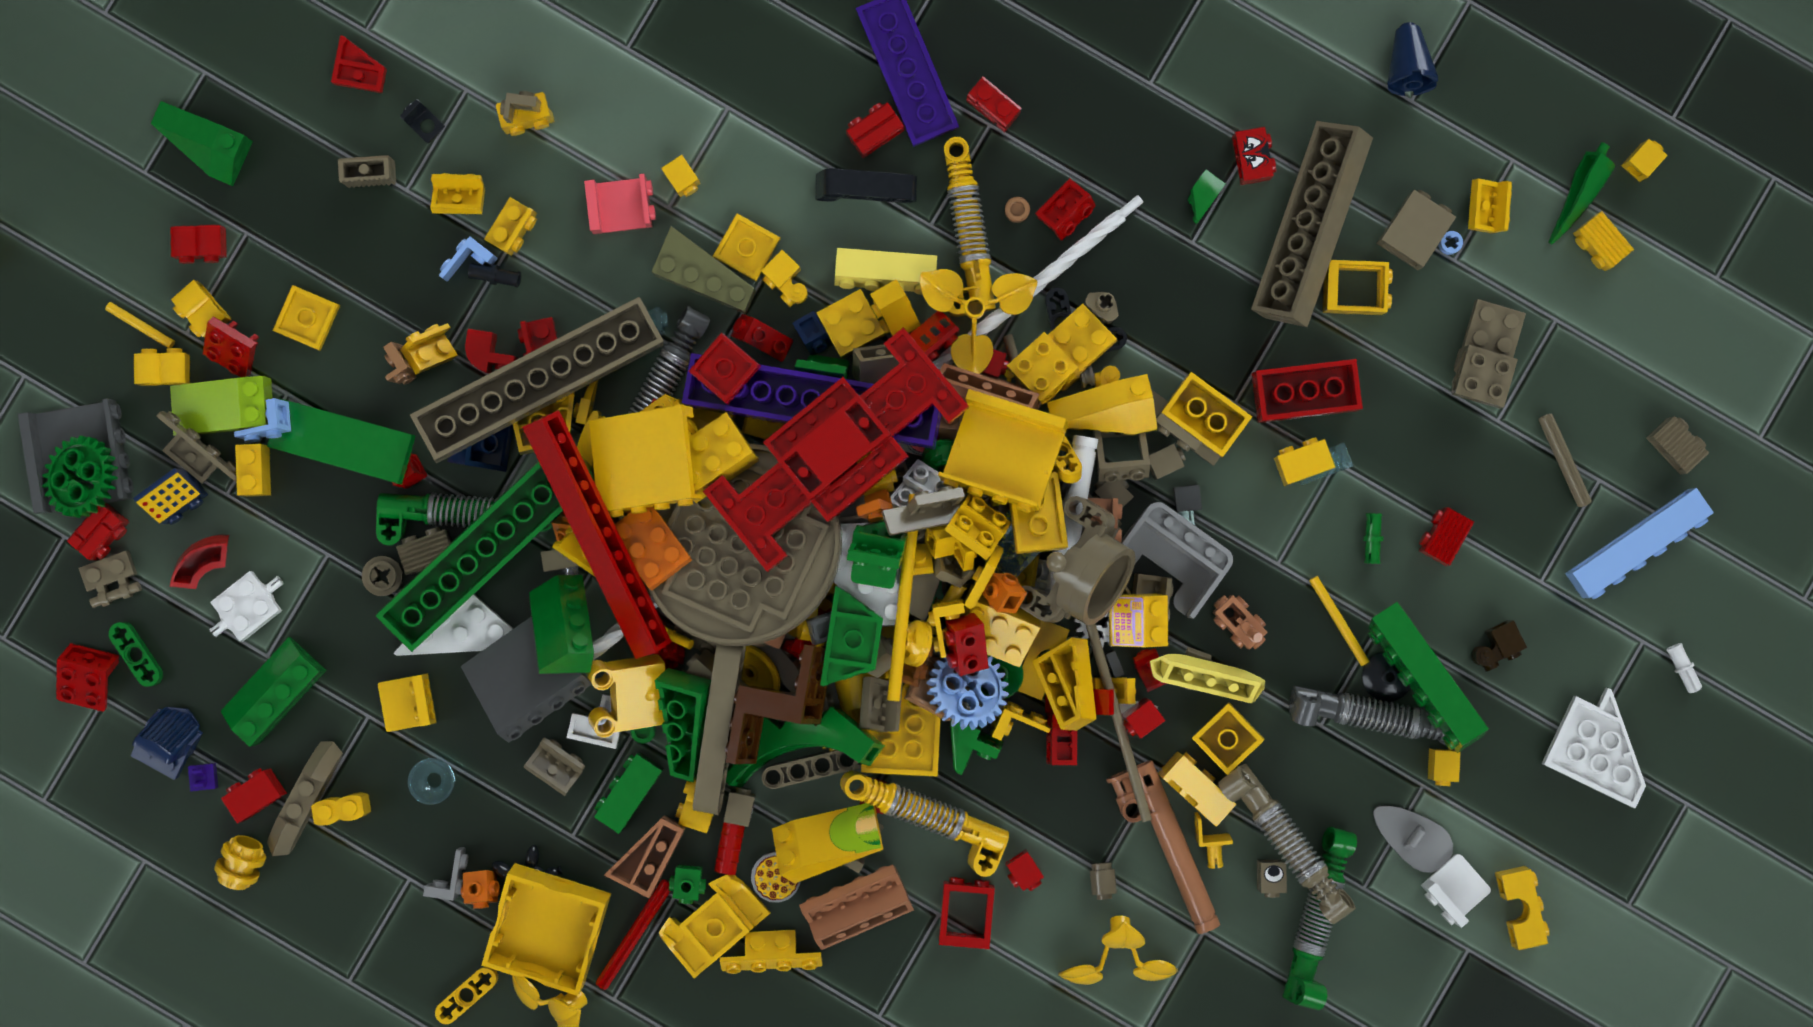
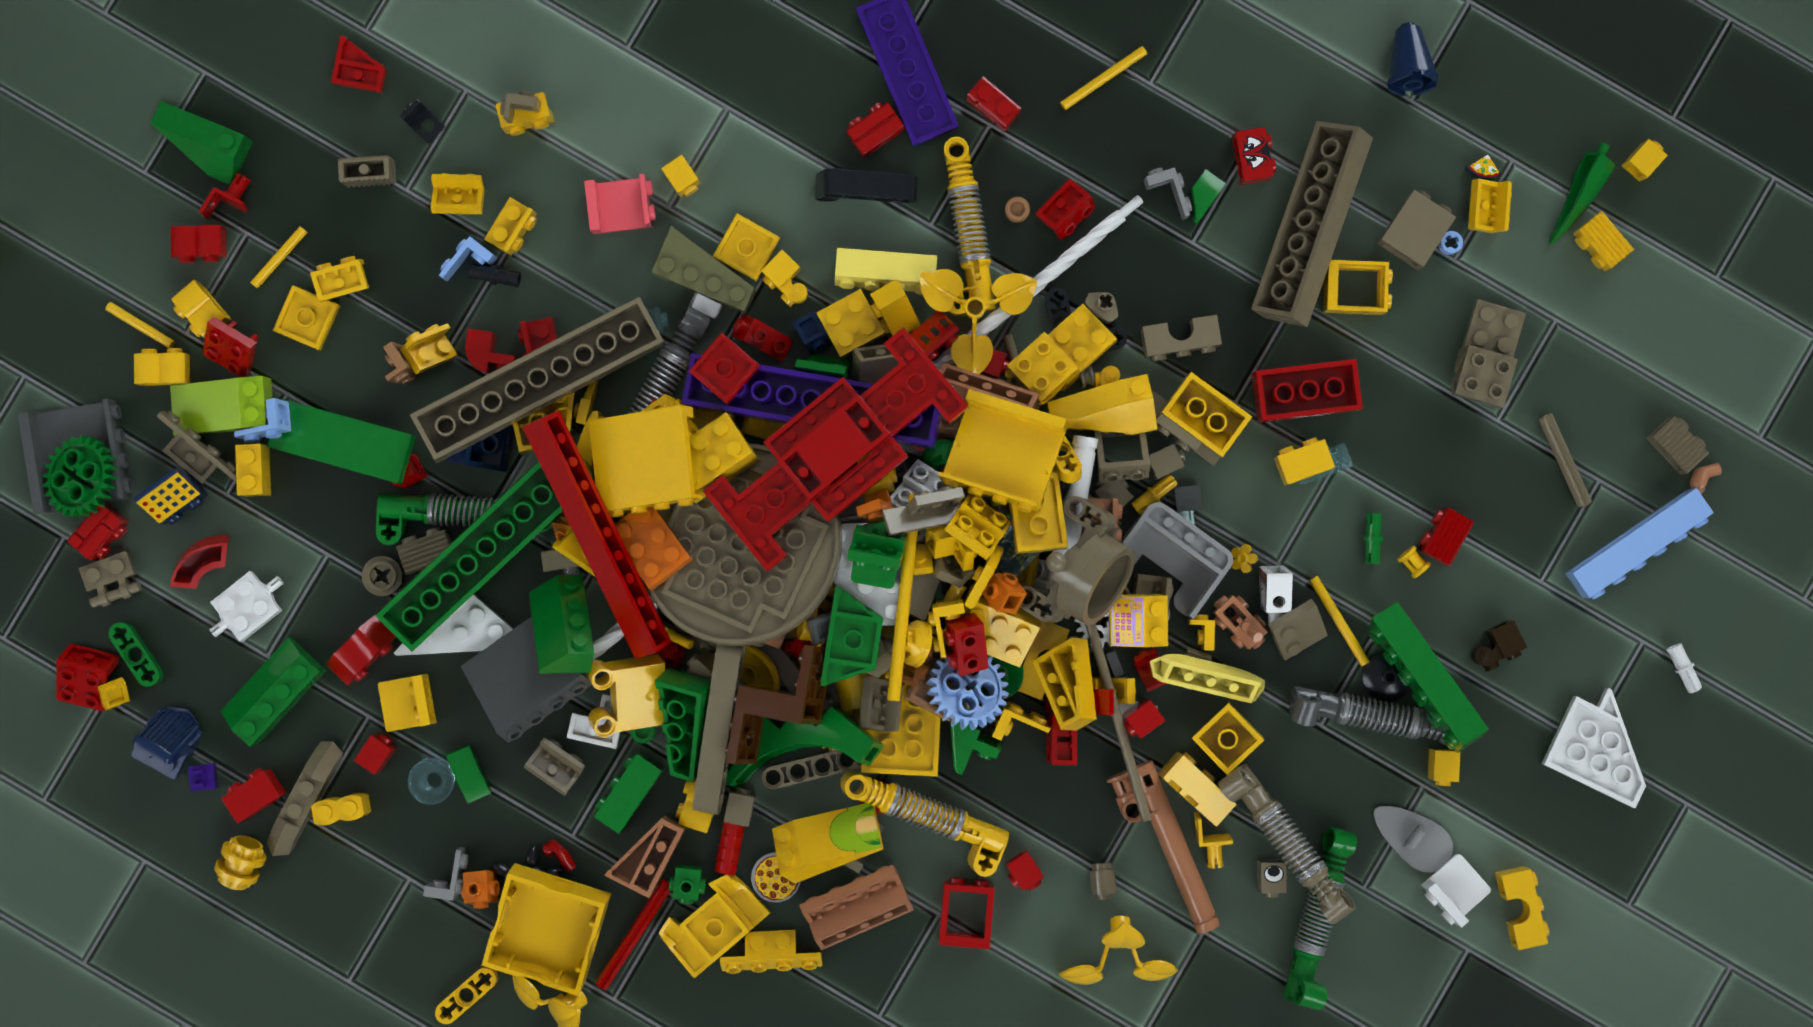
(113, 693): none -> yellow tile
(231, 196): none -> red bracket
(279, 256): none -> yellow piece
(339, 279): none -> yellow bracket
(361, 651): none -> red brick
(376, 753): none -> red brick
(468, 773): none -> green slope
(561, 853): none -> red arm
(705, 306): none -> white piece
(1103, 78): none -> yellow bar
(1154, 494): none -> yellow axle
(1159, 177): none -> light grey bracket
(1159, 343): none -> dark tan arch
(1206, 636): none -> yellow bracket
(1244, 558): none -> yellow plant
(1275, 582): none -> white torso
(1298, 629): none -> dark tan plate
(1413, 561): none -> yellow bush
(1483, 168): none -> tile
(1702, 474): none -> nougat arm

